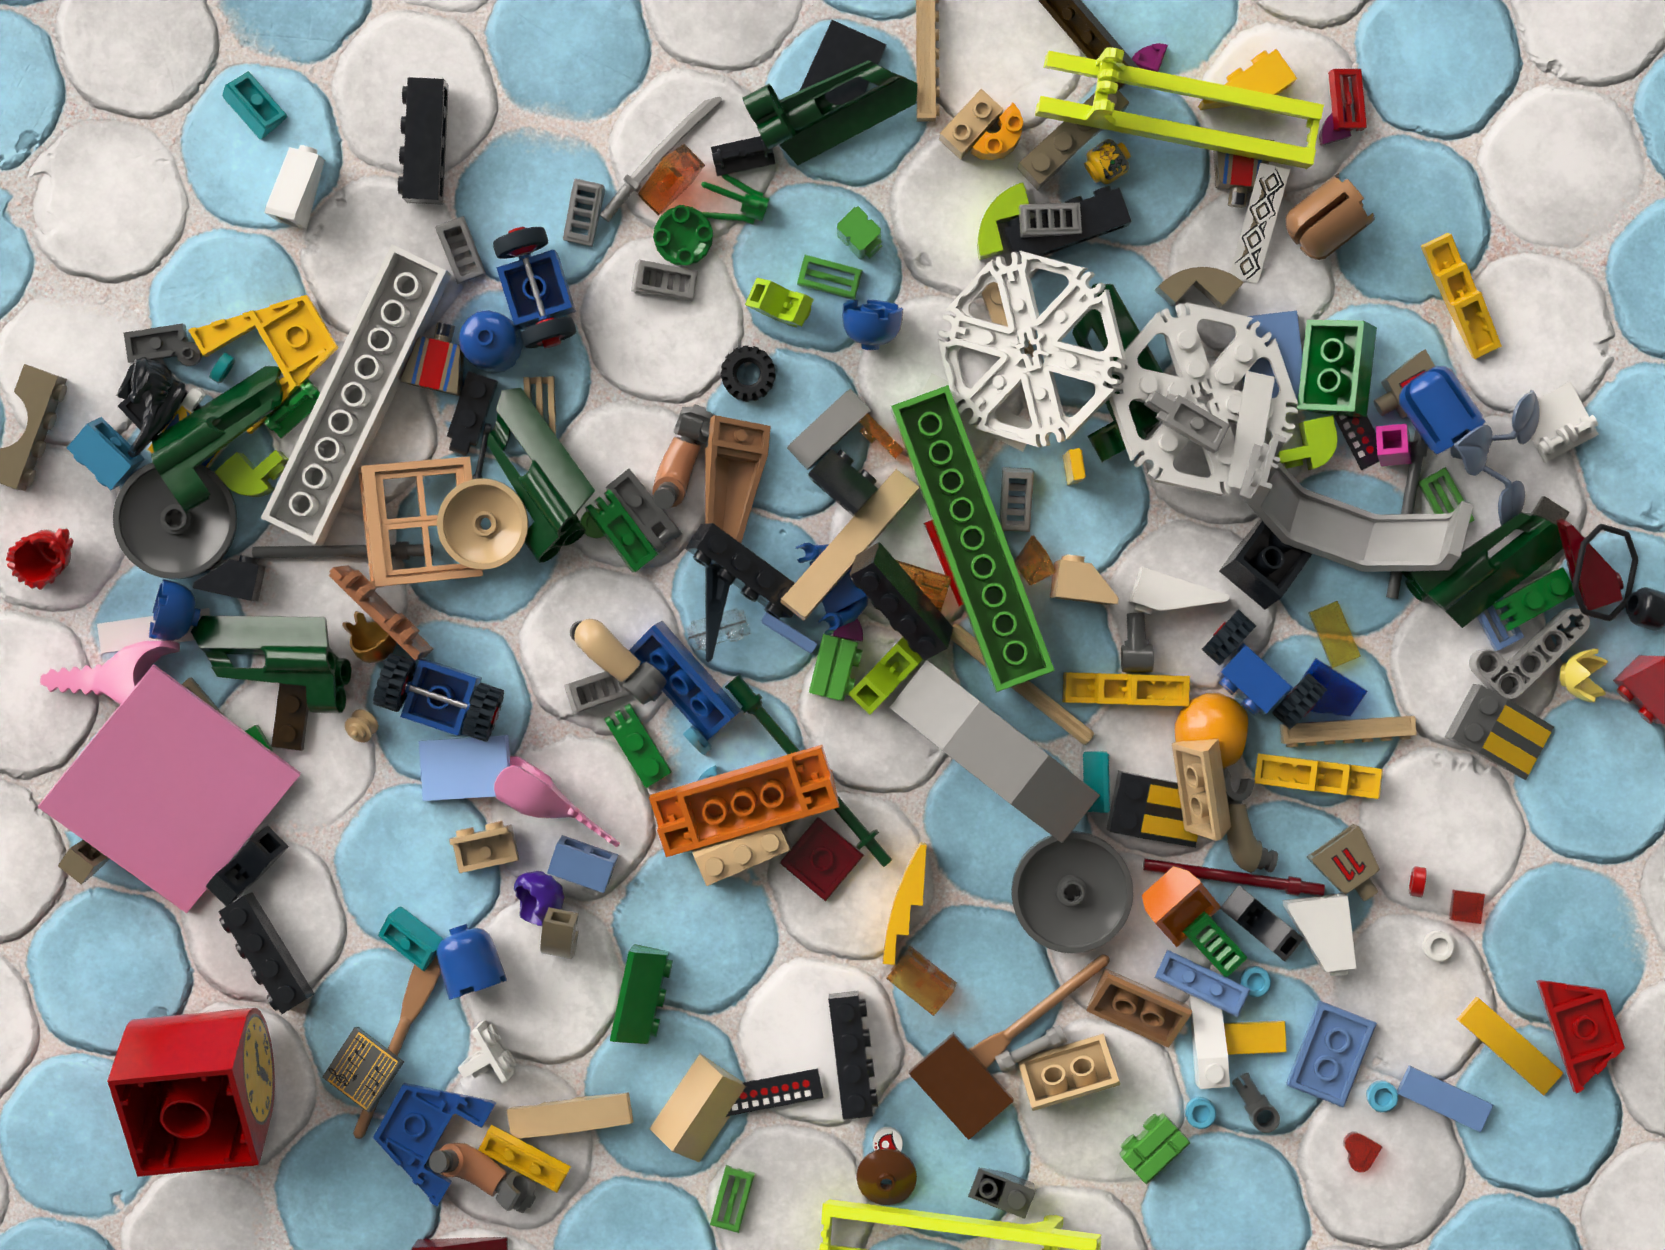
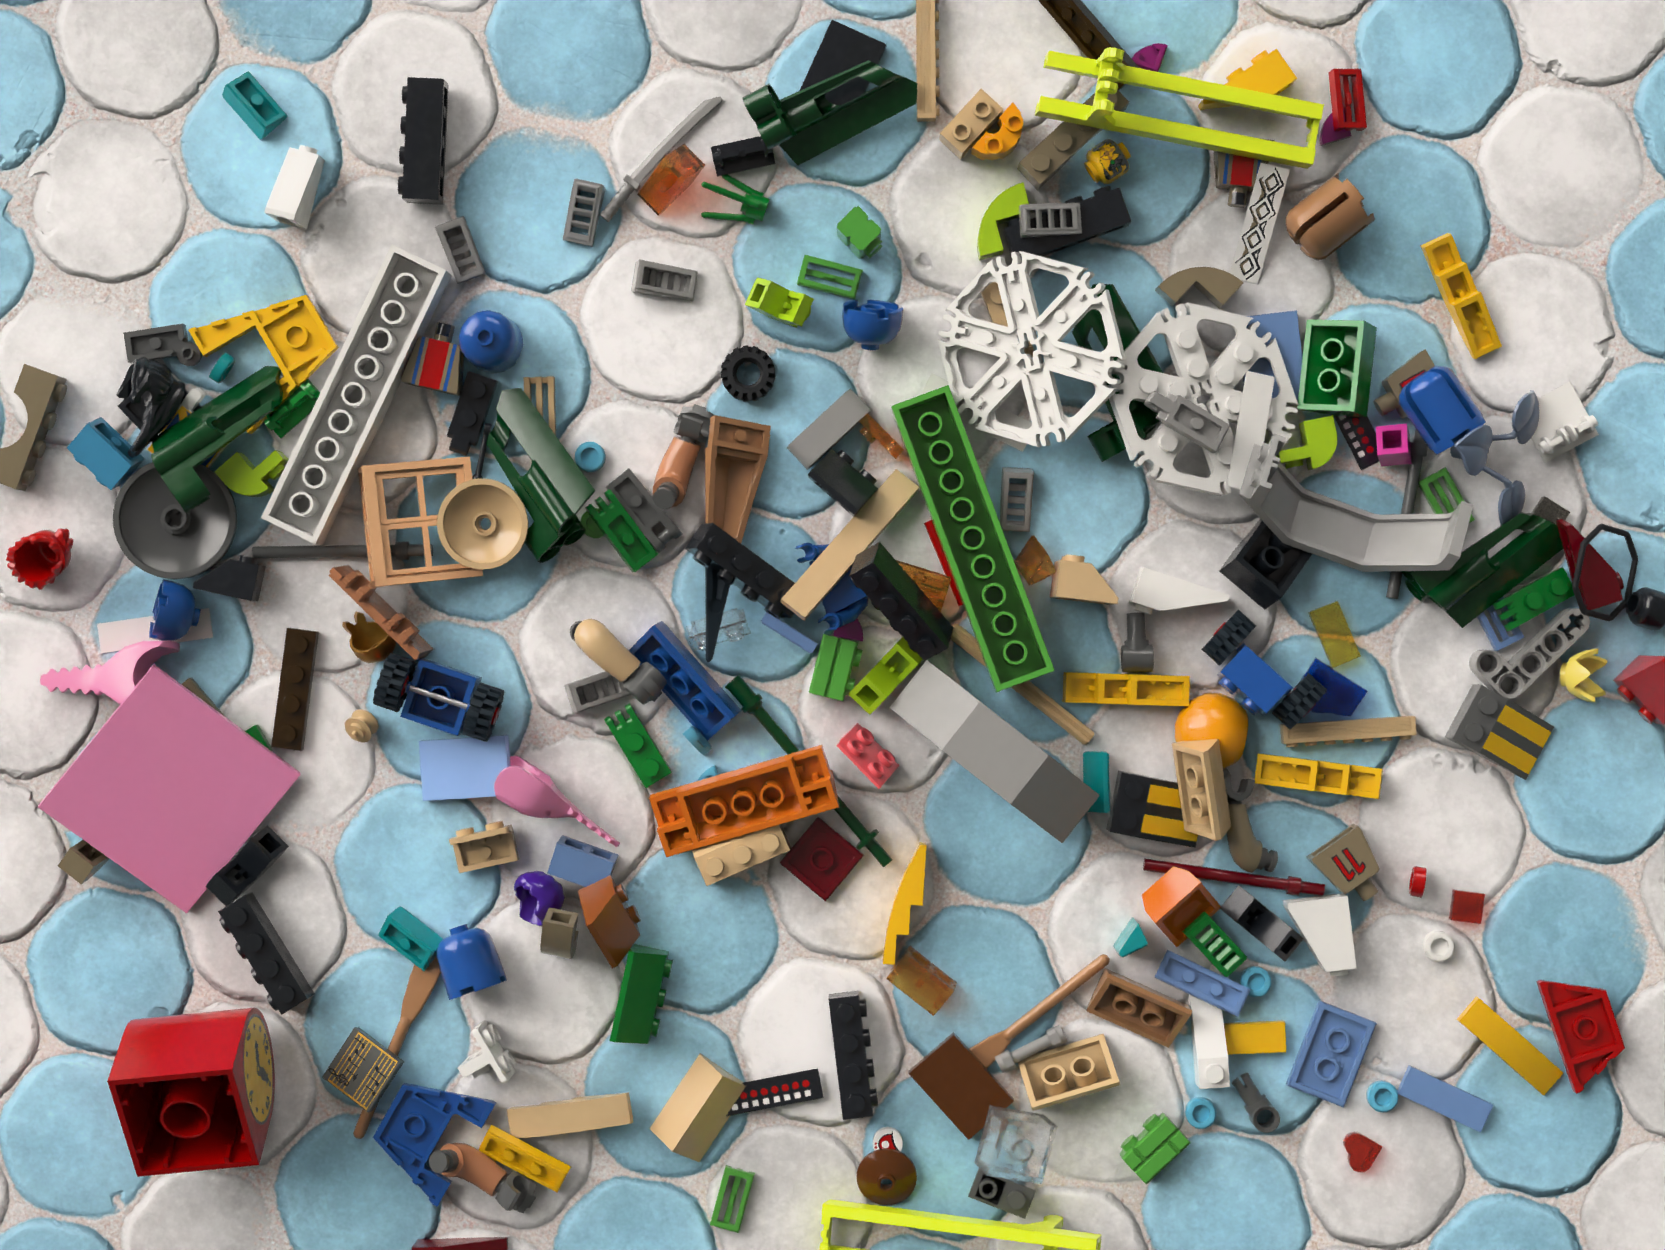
(293, 651): dark green panel -> none
(535, 288): brick -> none
(590, 457): none -> medium azure tile
(610, 918): none -> dark orange slope
(683, 235): green dish -> none
(868, 755): none -> coral hinge
(1015, 1144): none -> clear brick
(1072, 892): dark grey dish -> none
(1074, 466): yellow tile -> none
(1130, 939): none -> teal slope

